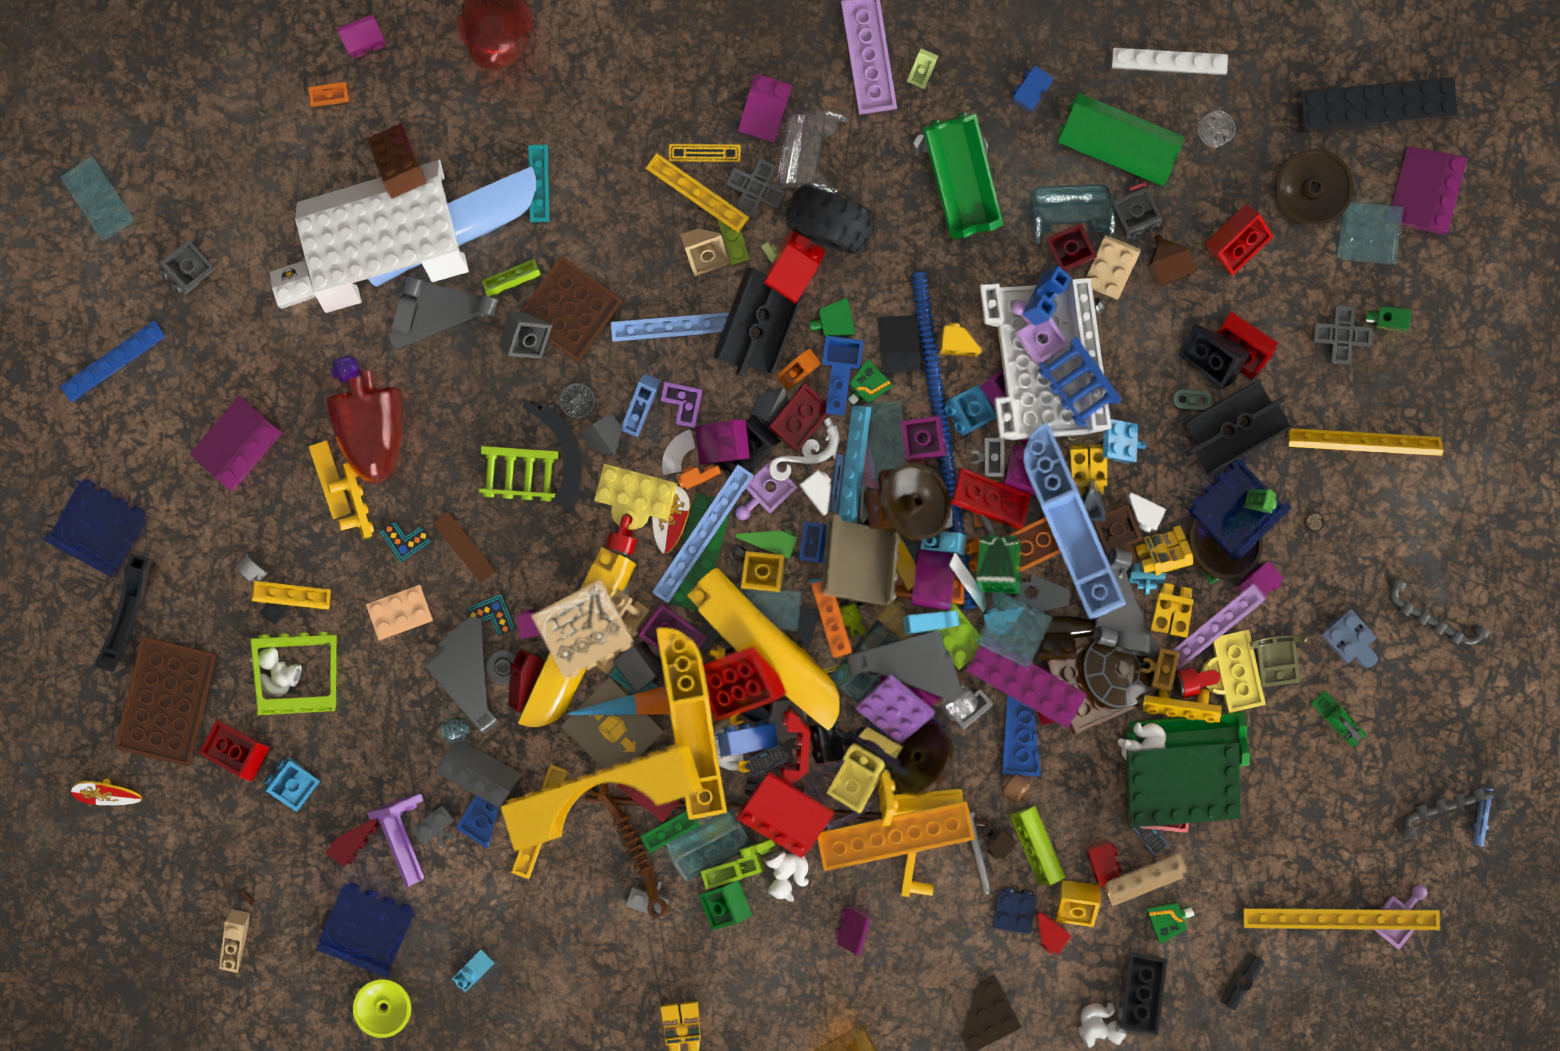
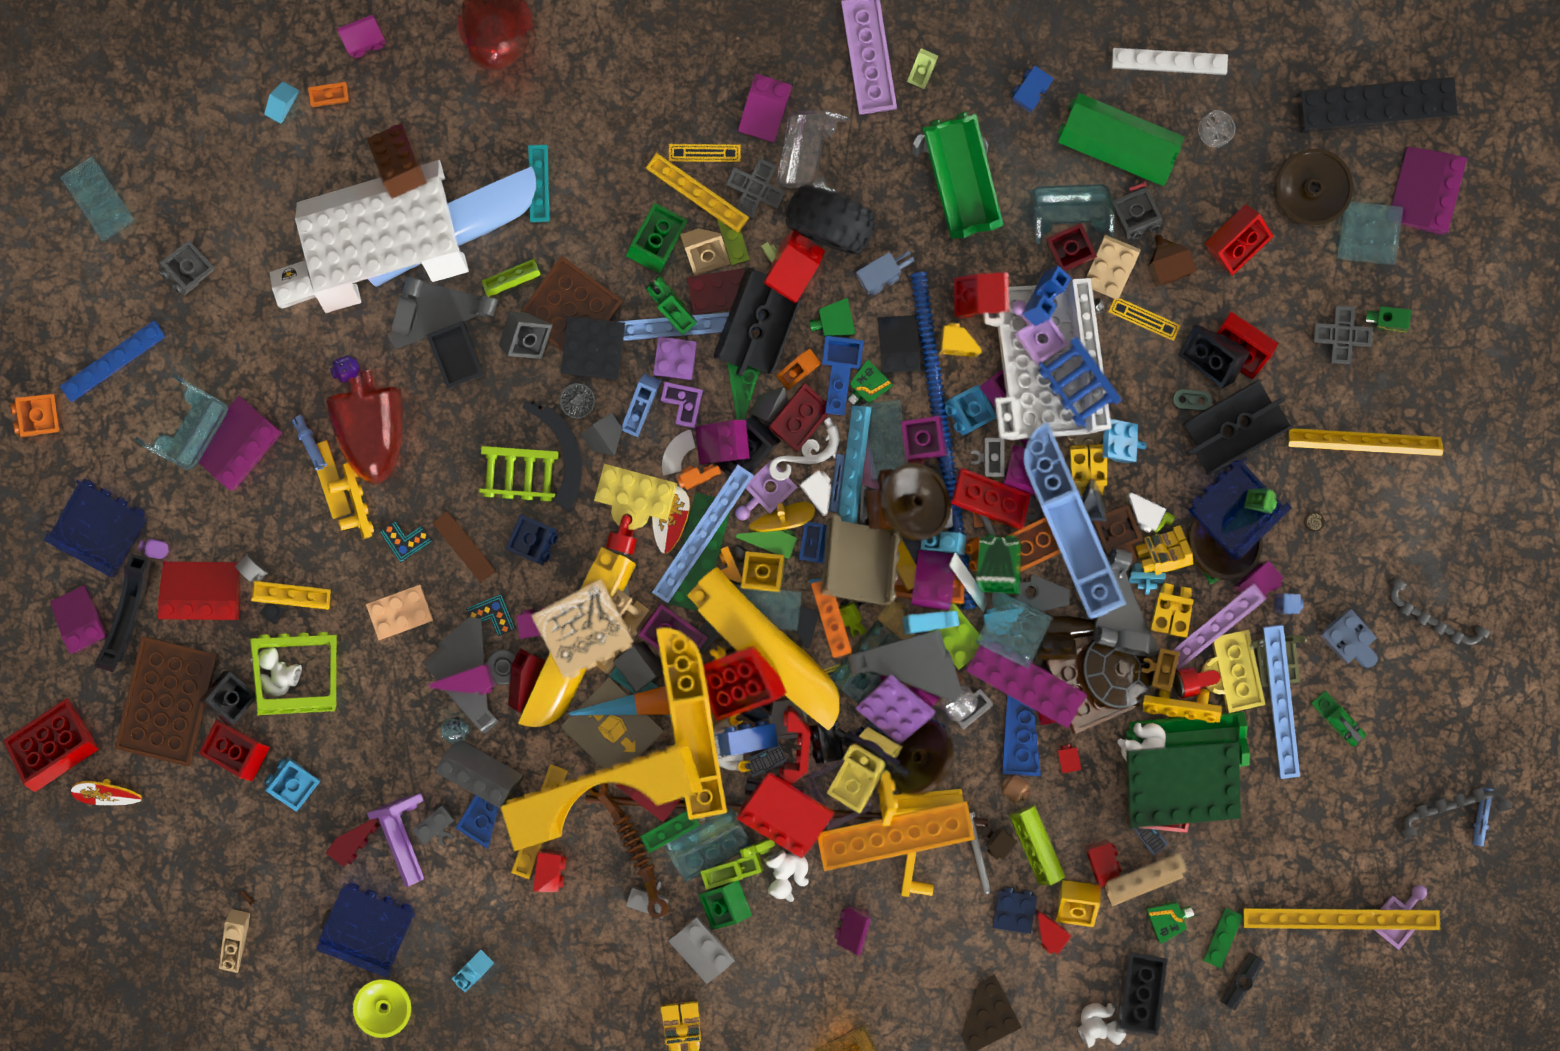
(34, 415): none -> orange plate
(50, 745): none -> red slope
(78, 620): none -> magenta slope
(154, 548): none -> medium lavender arm
(195, 431): none -> clear light blue windscreen
(199, 591): none -> red slope
(228, 698): none -> black slope
(280, 101): none -> medium azure slope
(305, 434): none -> medium blue pin
(455, 355): none -> black piece
(471, 681): none -> magenta slope
(532, 540): none -> dark blue plate
(548, 871): none -> red slope
(593, 348): none -> black plate
(656, 238): none -> green slope
(671, 305): none -> green plate
(675, 358): none -> medium lavender brick
(702, 949): none -> light grey slope
(714, 291): none -> dark red plate
(731, 571): none -> light orange slope
(742, 388): none -> green wing
(784, 517): none -> yellow shield
(882, 272): none -> sand blue brick
(981, 294): none -> red slope
(1068, 758): none -> red brick
(1144, 318): none -> sticker
(1167, 519): none -> lime hand
(1222, 937): none -> green plate
(1281, 701): none -> light blue plate
(1288, 603): none -> medium blue slope

